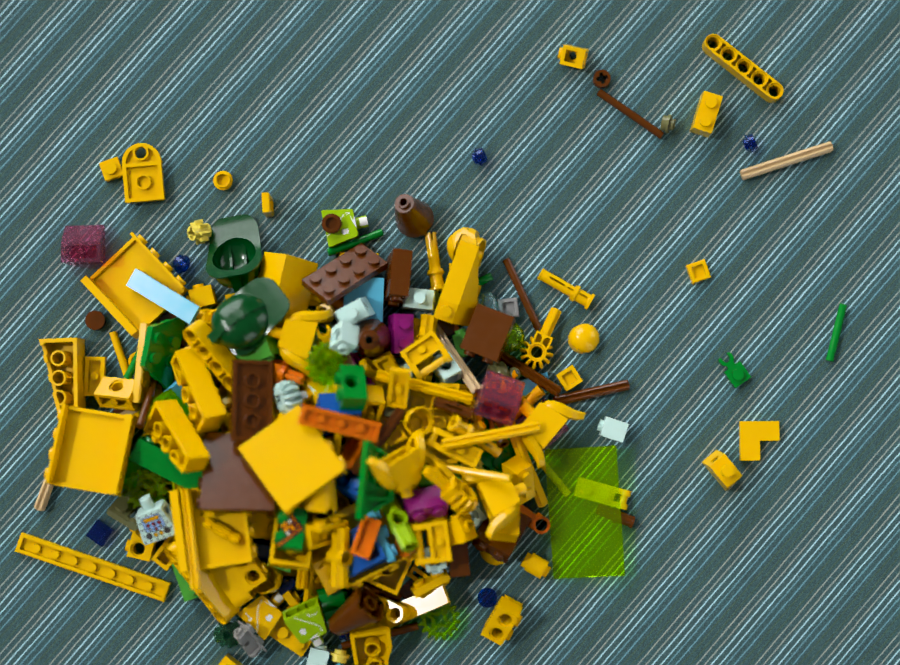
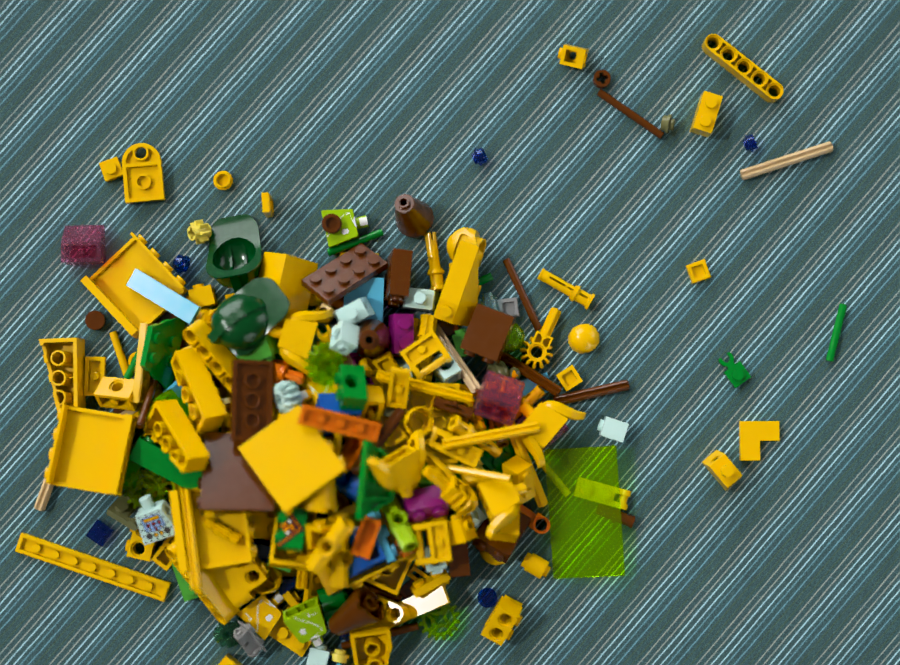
(336, 536): none -> yellow piece

